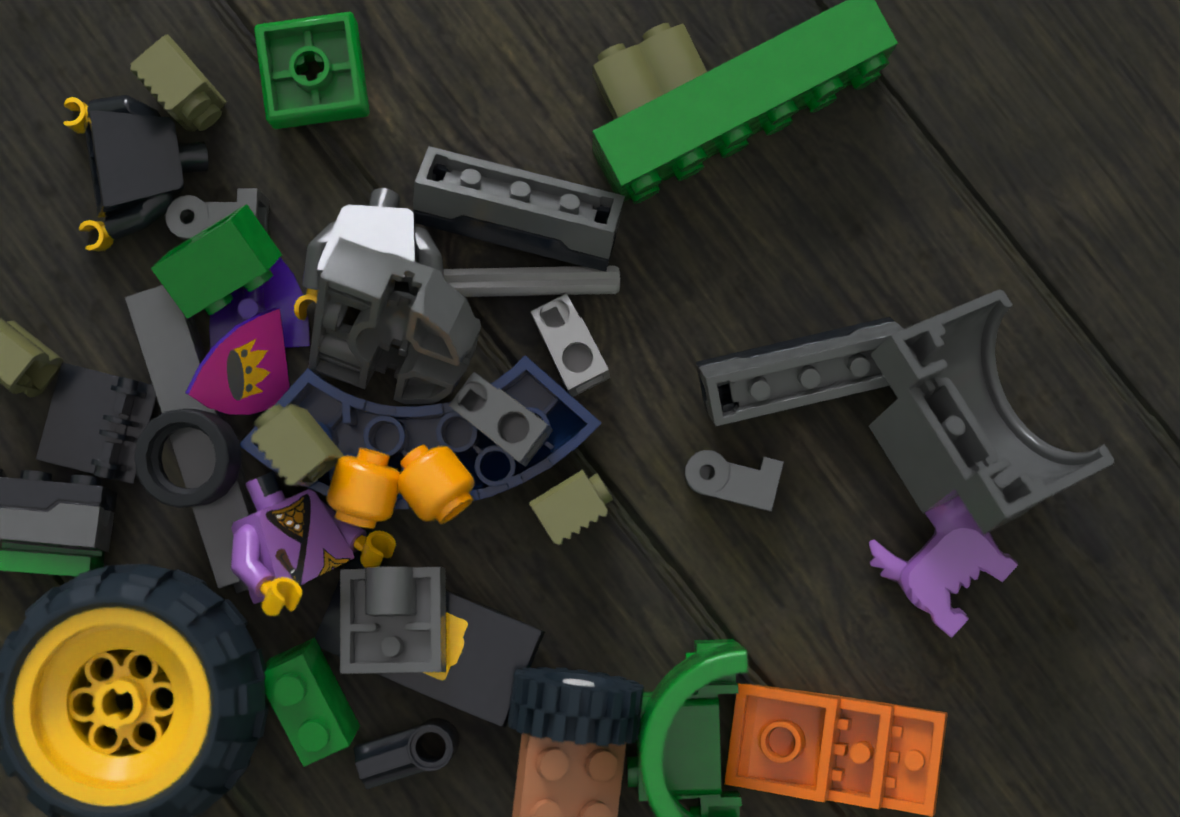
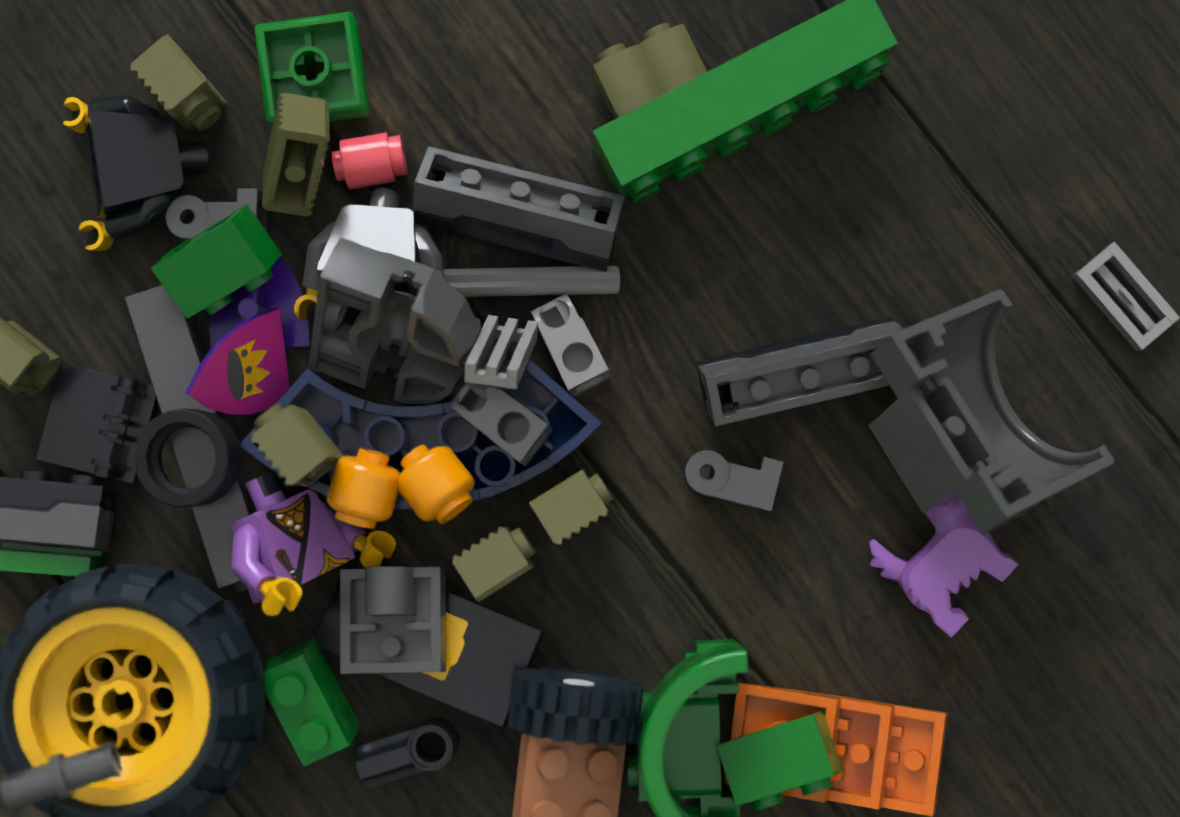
(61, 776): none -> dark grey pin
(295, 154): none -> olive brick
(370, 160): none -> coral brick
(495, 561): none -> olive brick
(505, 335): none -> light grey tile
(780, 760): none -> green brick
(1109, 307): none -> light grey tile

